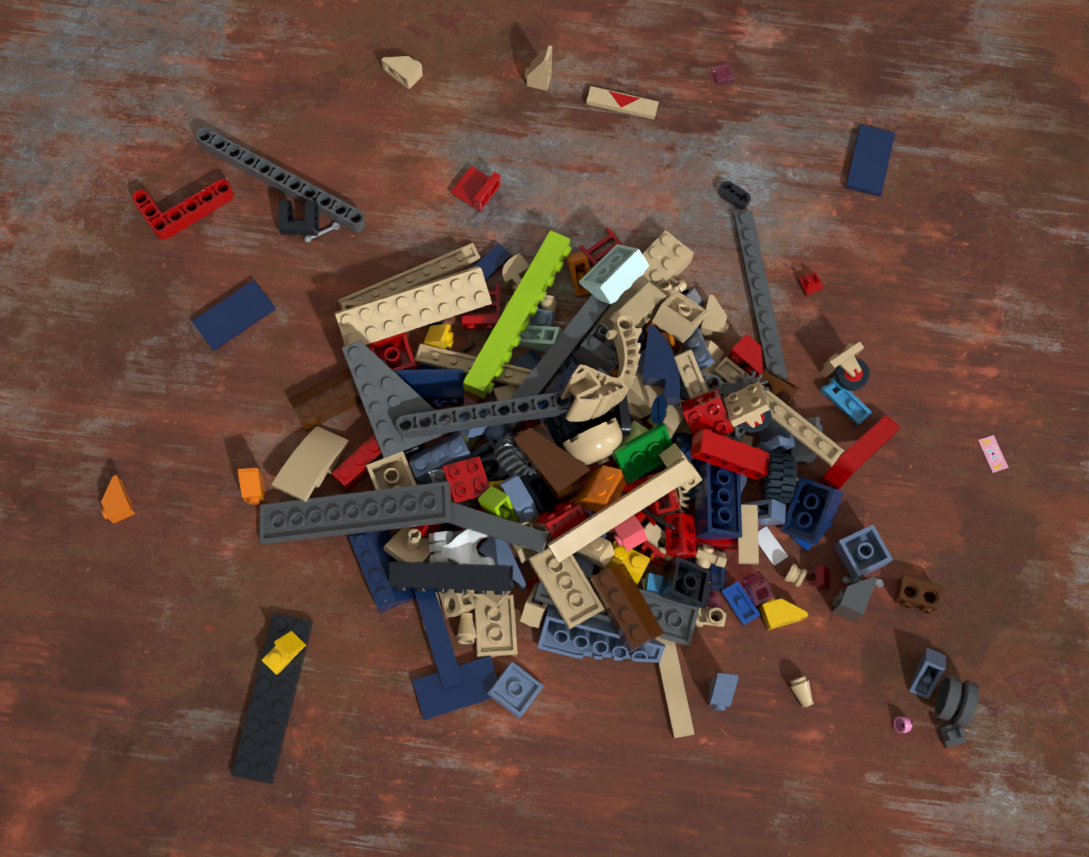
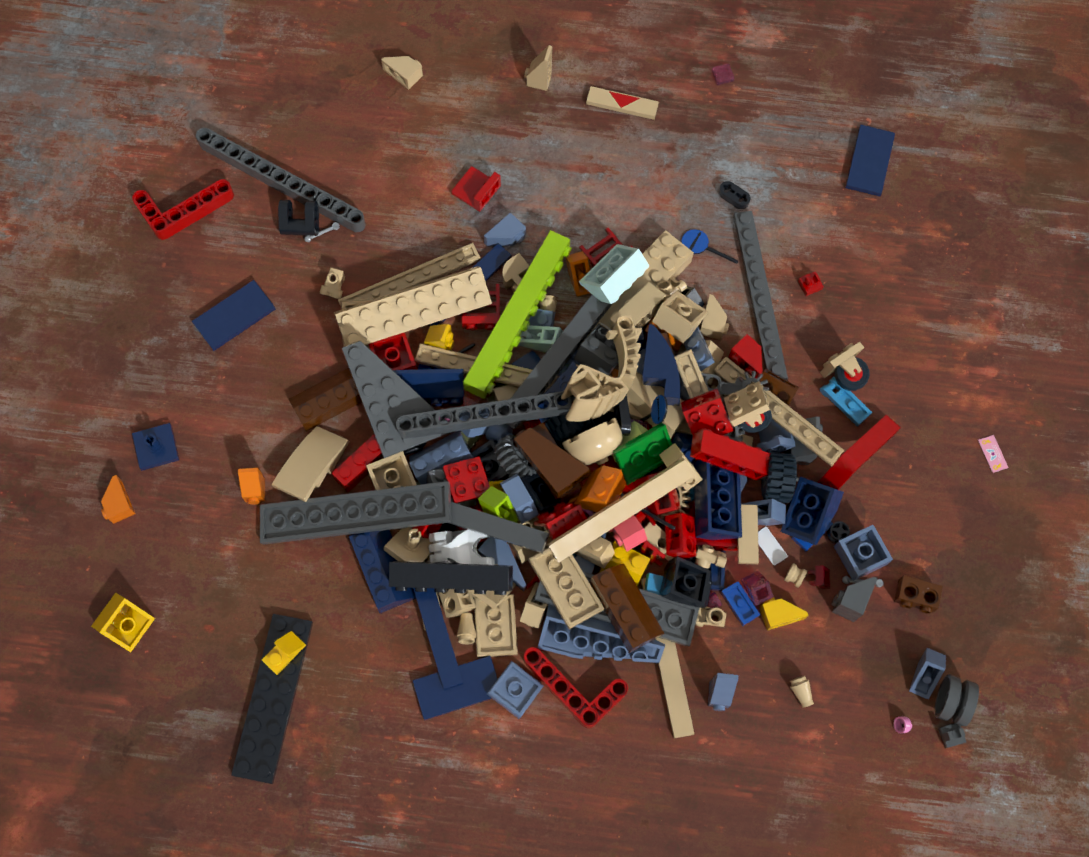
(123, 622): none -> yellow slope
(155, 446): none -> dark blue tile
(331, 287): none -> tan plate
(506, 232): none -> sand blue slope
(572, 692): none -> red beam
(698, 242): none -> blue piece
(841, 529): none -> black wheel

